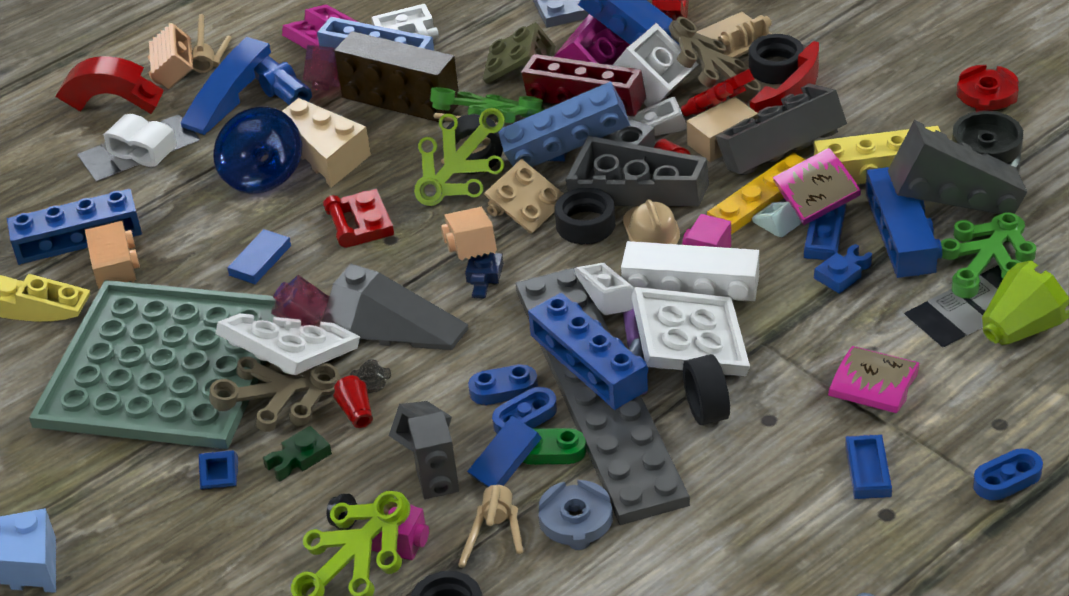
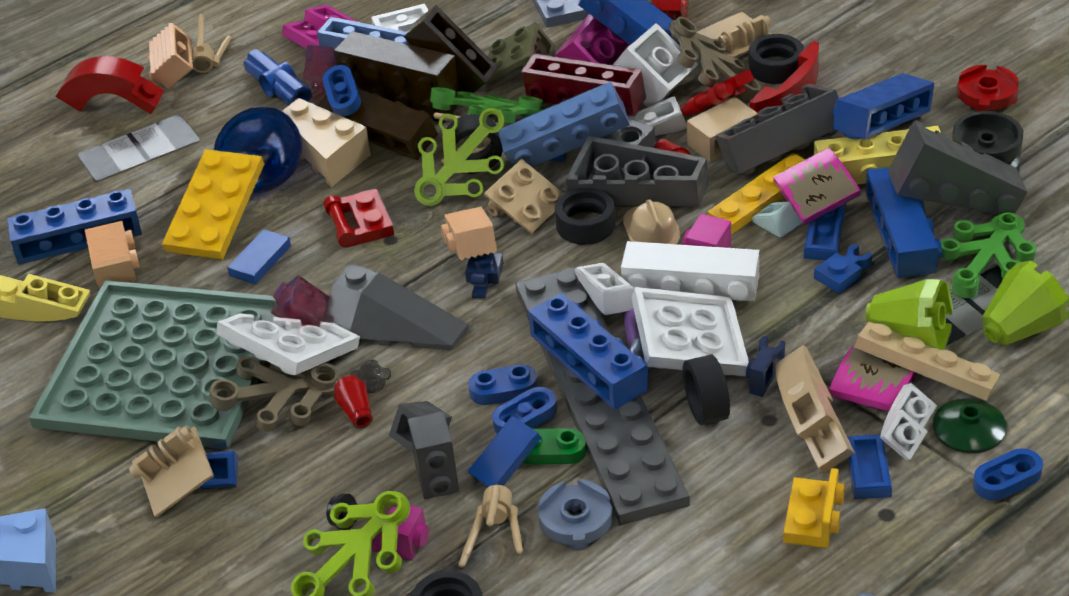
(140, 140): white brick -> none
(173, 469): none -> tan hinge
(213, 204): none -> yellow plate
(221, 89): blue slope -> none
(299, 451): dark green plate -> none
(341, 90): none -> blue plate
(391, 123): none -> dark brown brick
(441, 34): none -> dark brown brick
(762, 368): none -> dark blue plate
(810, 409): none -> tan slope
(812, 511): none -> yellow bracket
(882, 106): none -> blue brick
(906, 421): none -> white slope
(915, 311): none -> lime cone
(928, 361): none -> tan plate
(969, 425): none -> dark green dish

